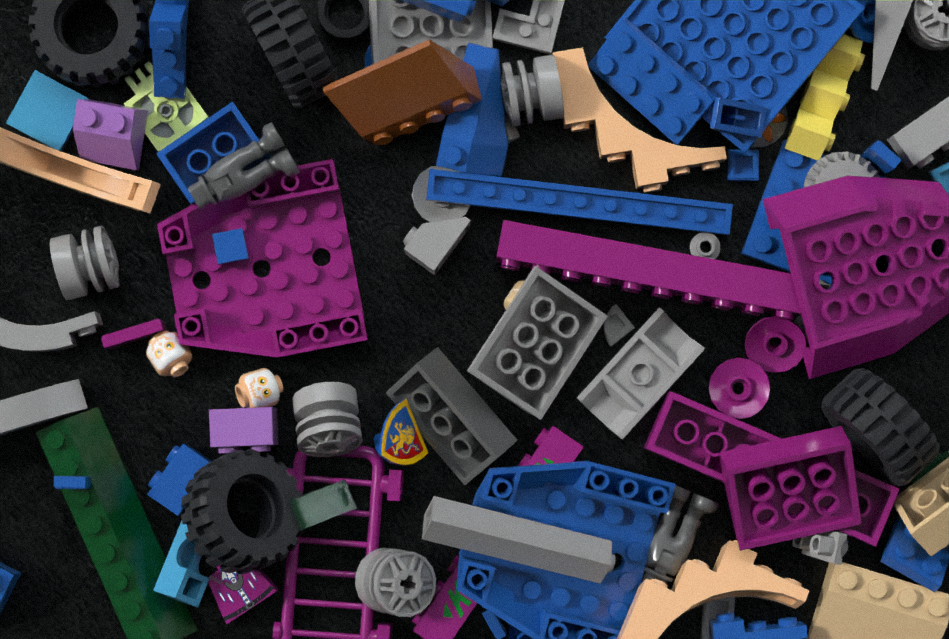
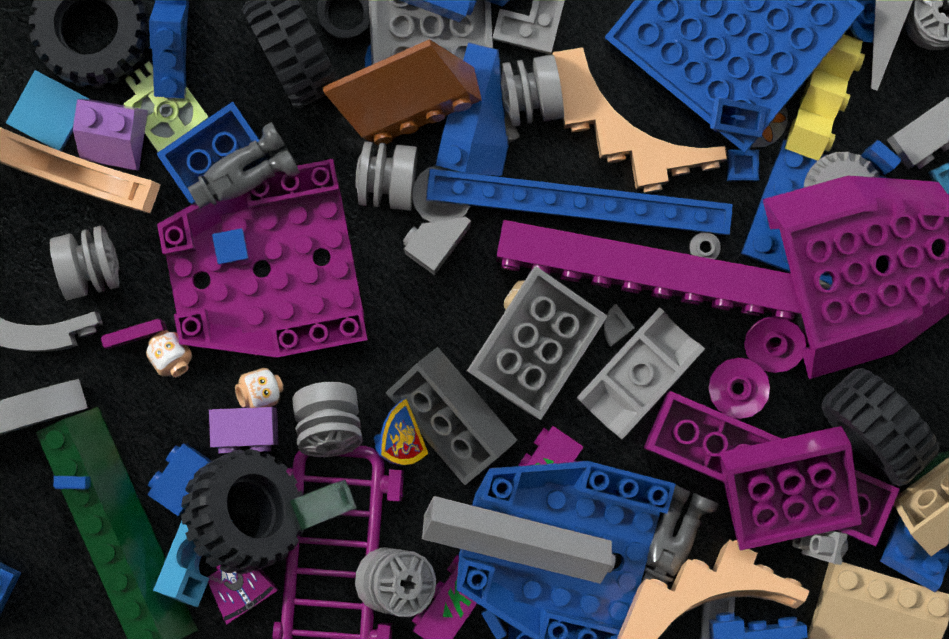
(386, 175): none -> light grey wheel
(651, 81): blue plate -> none

